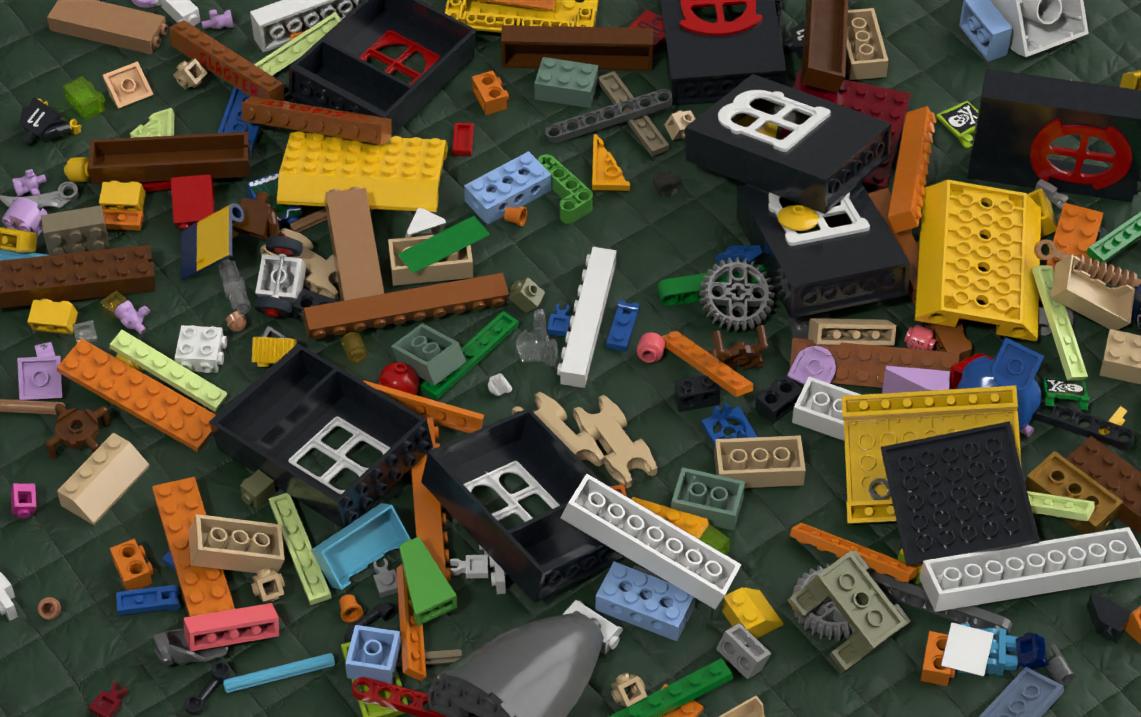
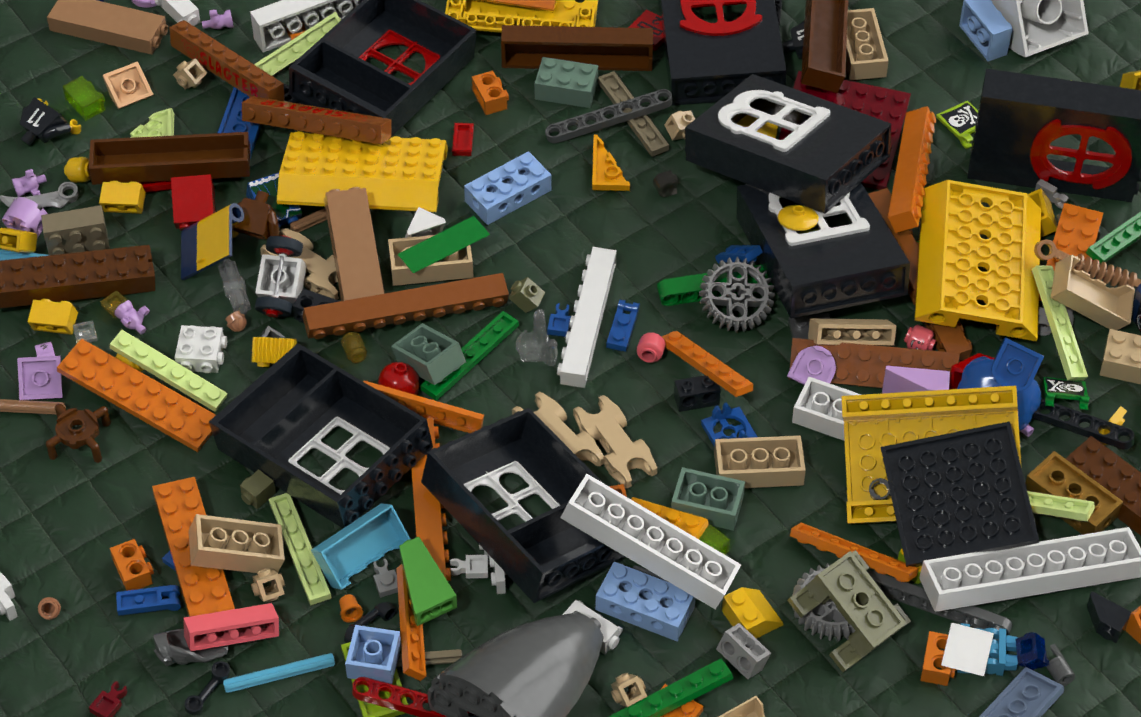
(23, 500): dark pink brick -> none
(102, 479): tan slope -> none
(123, 219): orange plate -> none
(499, 385): white plate -> none
(516, 215): orange piece -> none
(576, 197): bright green beam -> none
(741, 353): reddish brown plate -> none
(778, 399): black brick -> none

